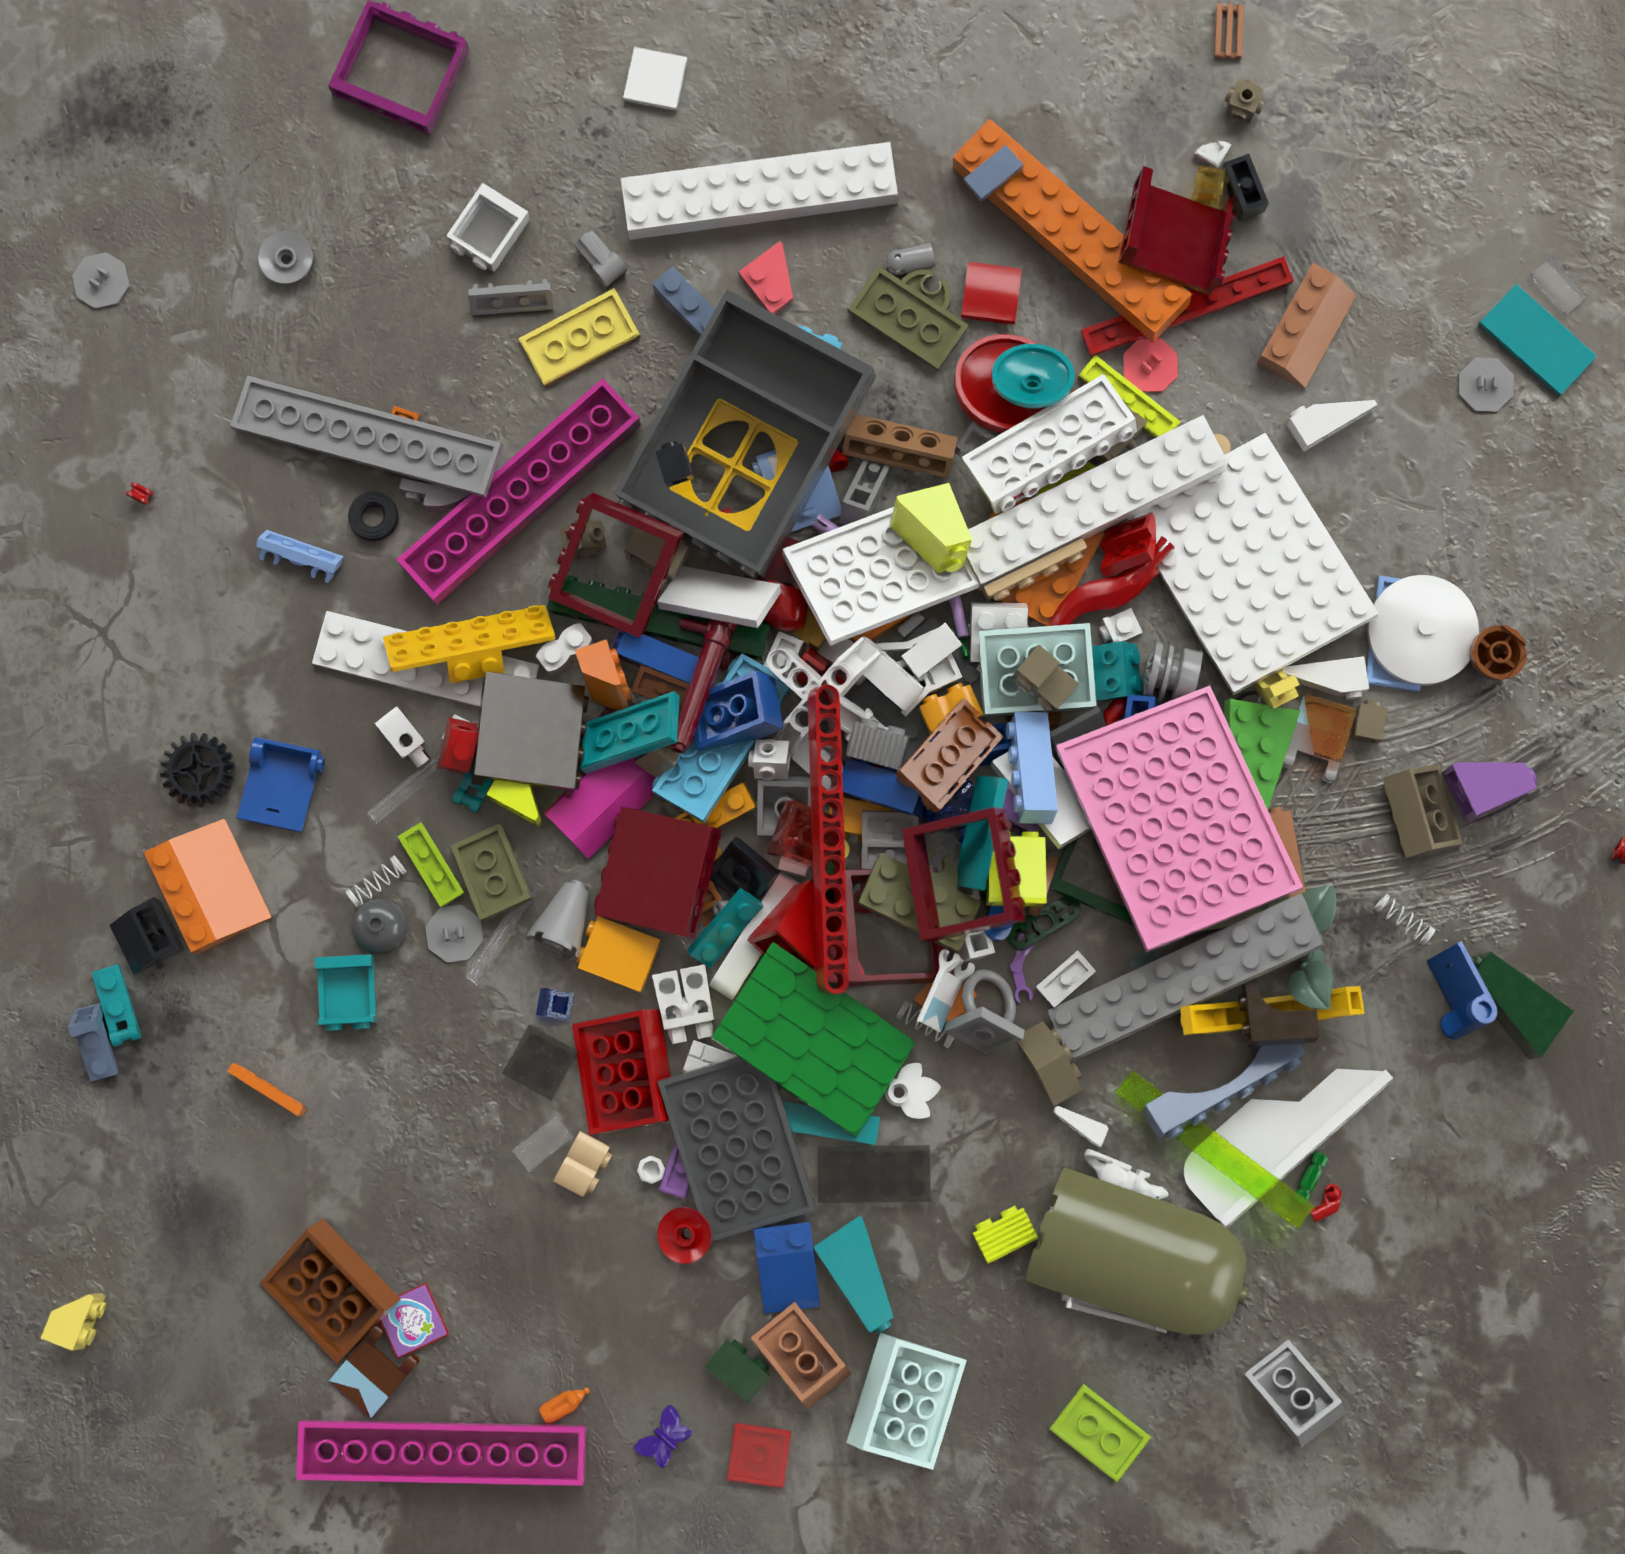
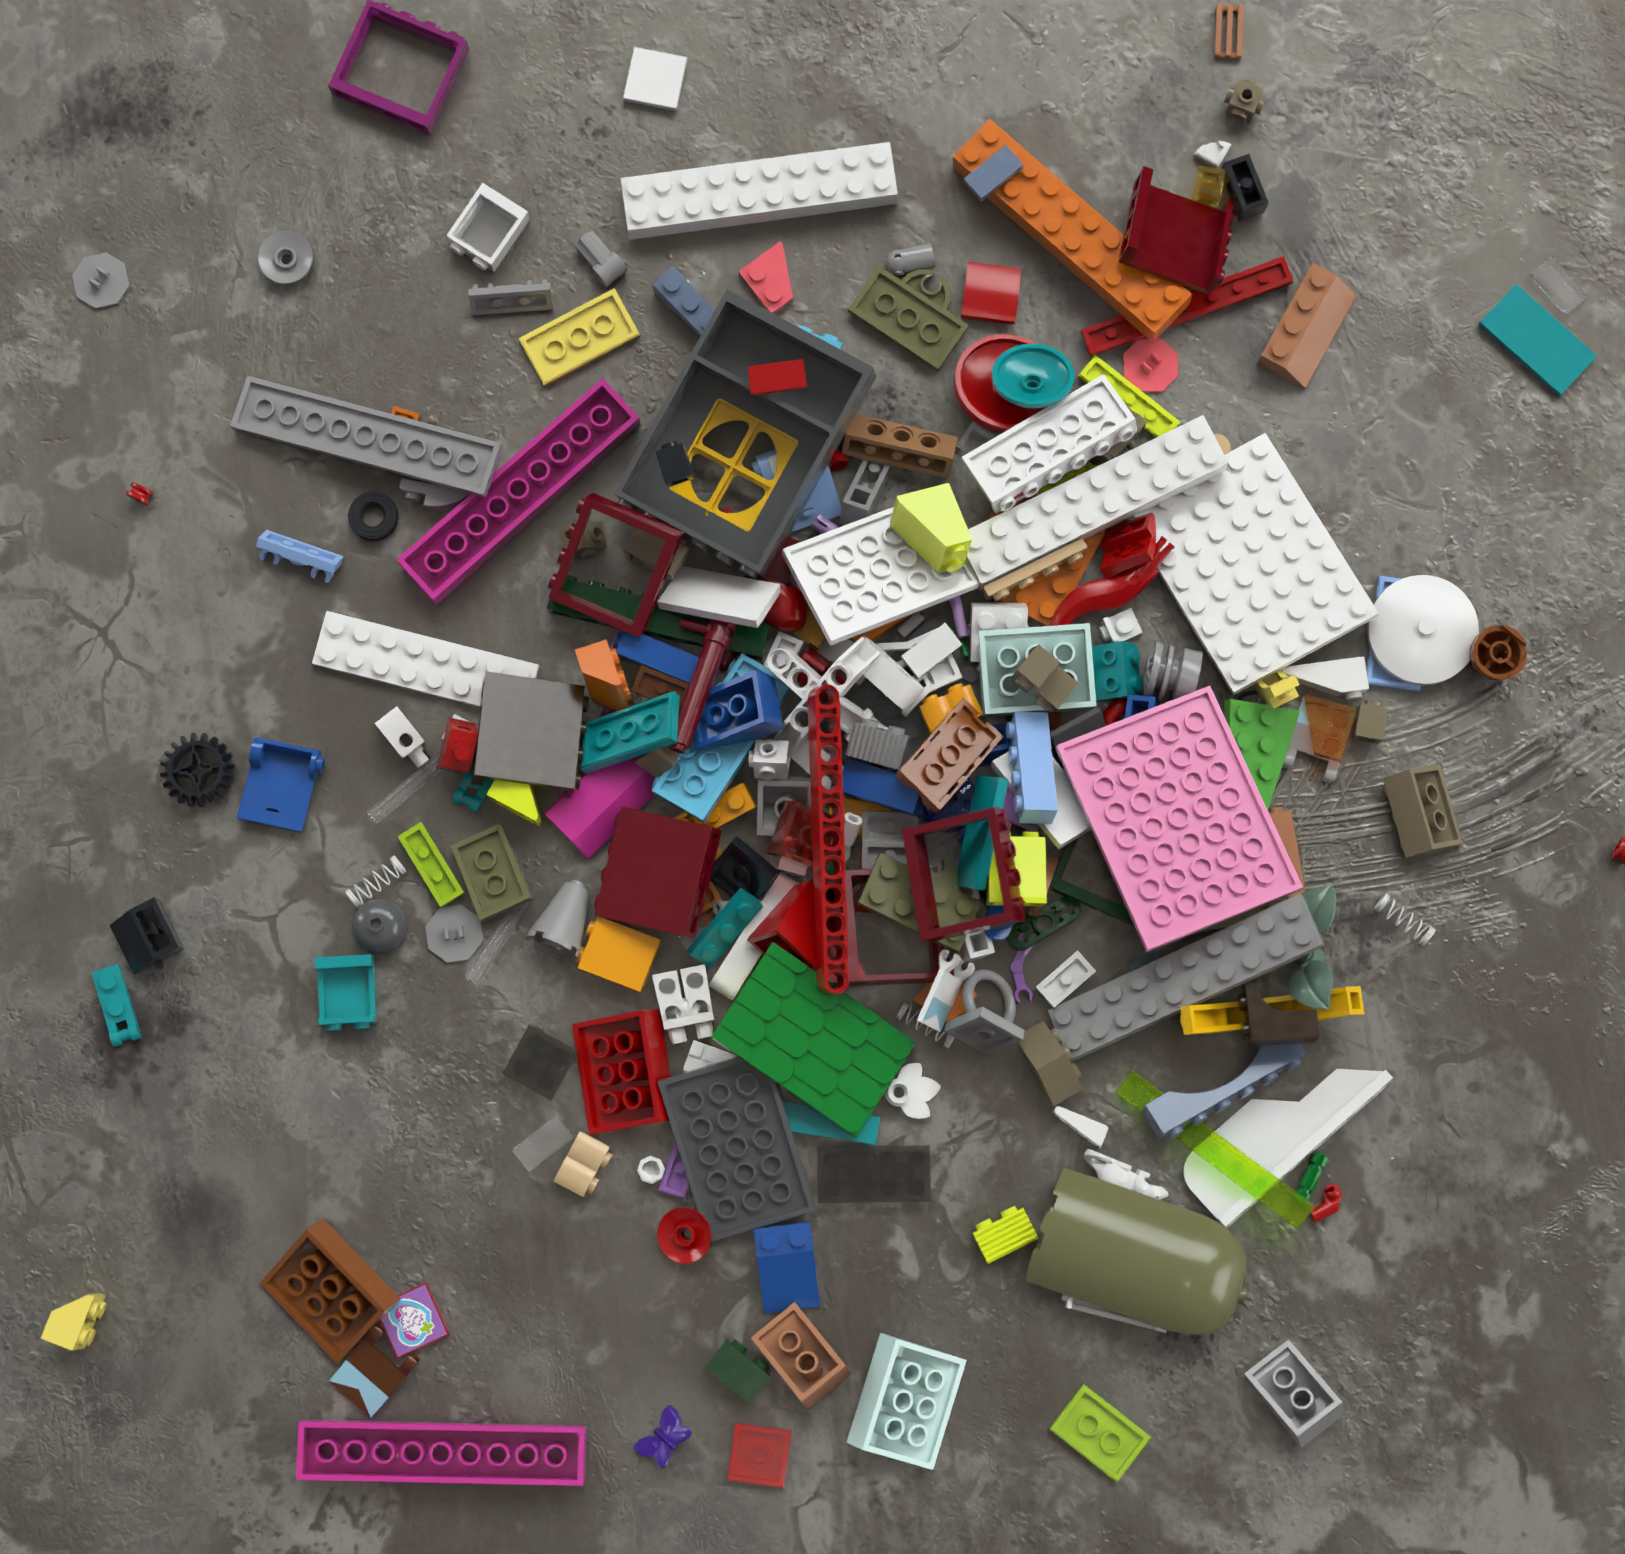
(93, 1041): sand blue bracket -> none
(208, 886): slope -> none
(267, 1089): orange tile -> none
(471, 644): yellow bracket -> none
(554, 1004): clear blue slope -> none
(559, 653): white brick -> none
(562, 1405): orange piece -> none
(777, 377): none -> red tile
(851, 827): none -> white bar
(855, 1270): teal slope -> none
(1323, 420): white slope -> none
(1464, 991): blue door -> none
(1486, 384): light grey piece -> none
(1487, 785): medium lavender slope -> none
(1523, 1007): dark green slope -> none

